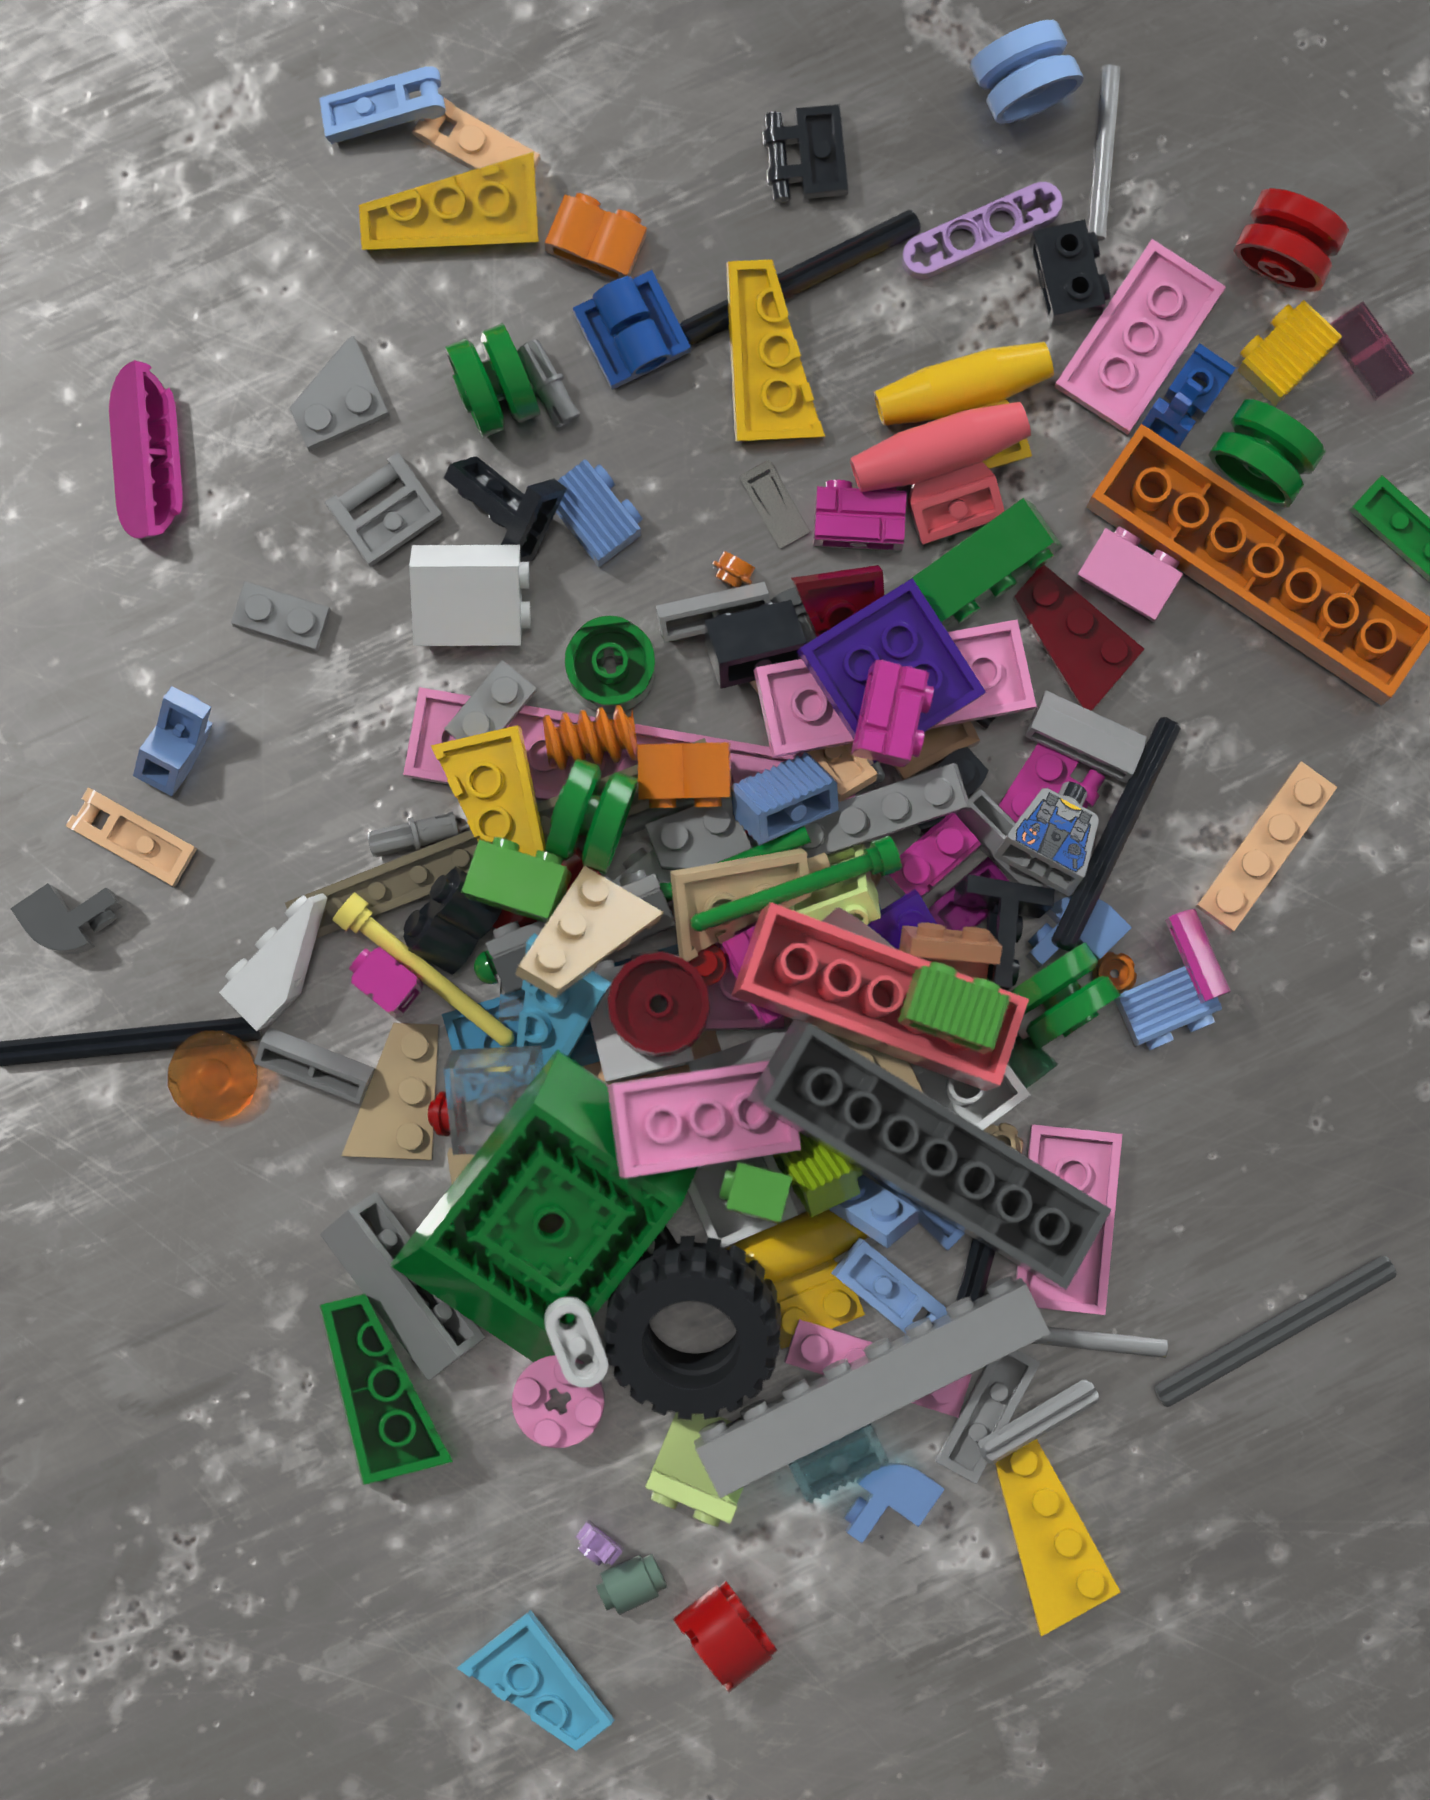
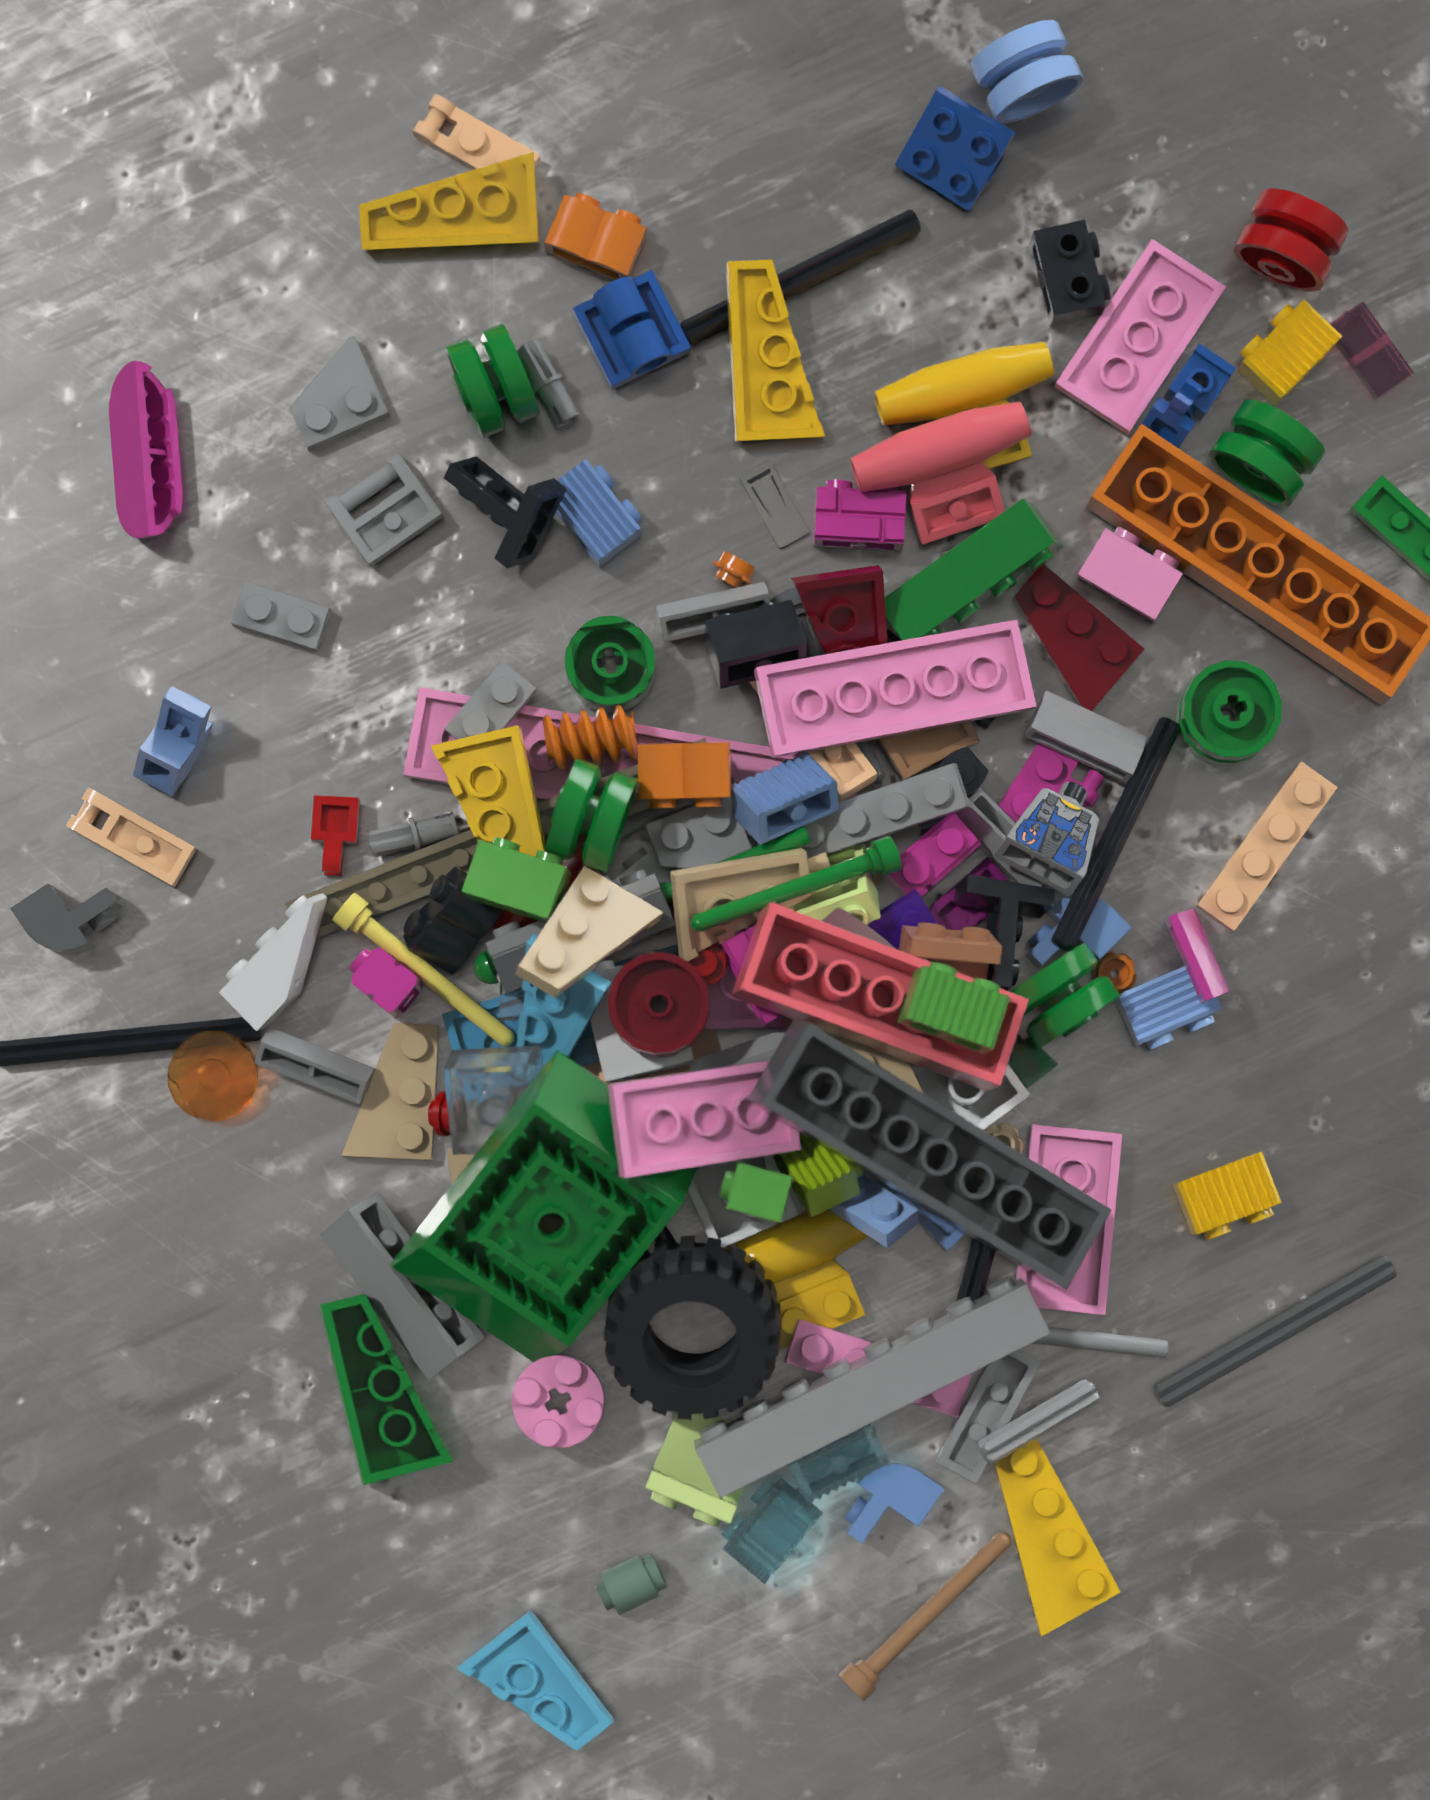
(334, 824): none -> red plate
(382, 104): light blue plate -> none
(468, 595): white brick -> none
(576, 1339): white plate -> none
(598, 1545): lavender plate -> none
(723, 1638): red brick -> none
(770, 1528): none -> clear light blue brick
(820, 151): black plate -> none
(863, 1674): none -> medium nougat piece
(885, 1286): light blue plate -> none
(891, 714): dark pink brick -> none
(899, 631): dark purple plate -> none
(955, 148): none -> blue plate
(984, 235): lavender beam -> none
(1104, 150): light grey bar -> none
(1227, 1195): none -> yellow brick
(1247, 694): none -> green wheel

